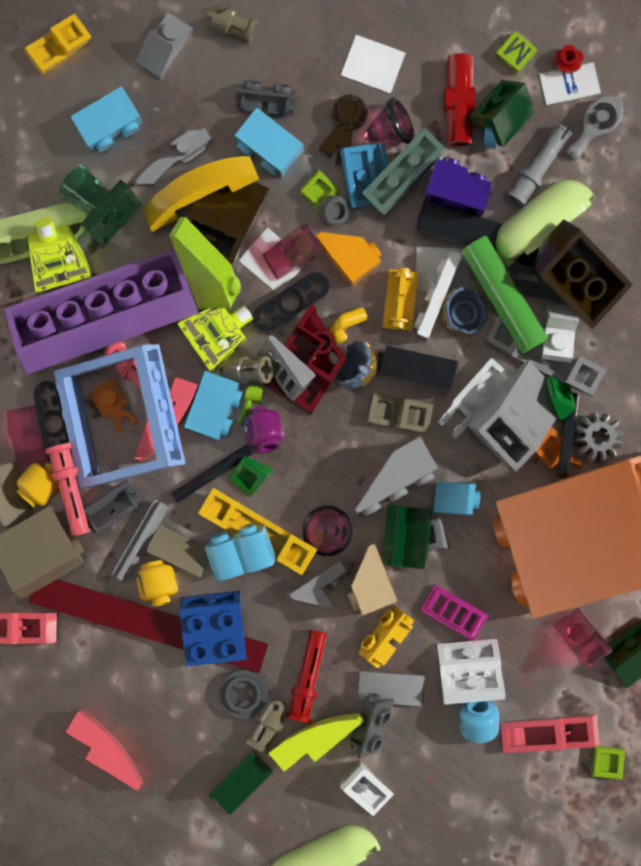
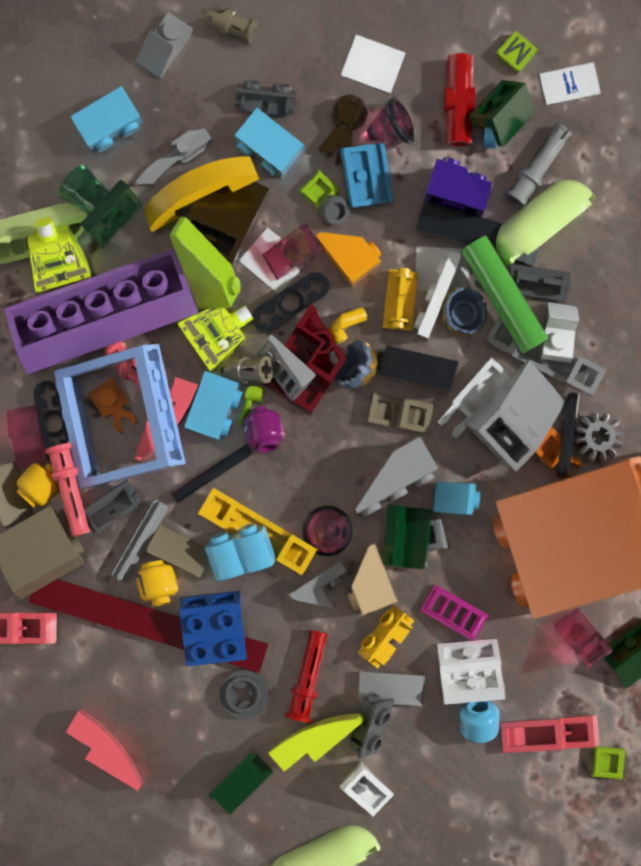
(58, 44): yellow slope -> none
(249, 475): green slope -> none
(268, 725): dark tan piece -> none
(404, 171): sand green piece -> none
(561, 397): green slope -> none
(563, 64): red plate -> none
(581, 273): dark brown slope -> none
(599, 120): light grey piece -> none

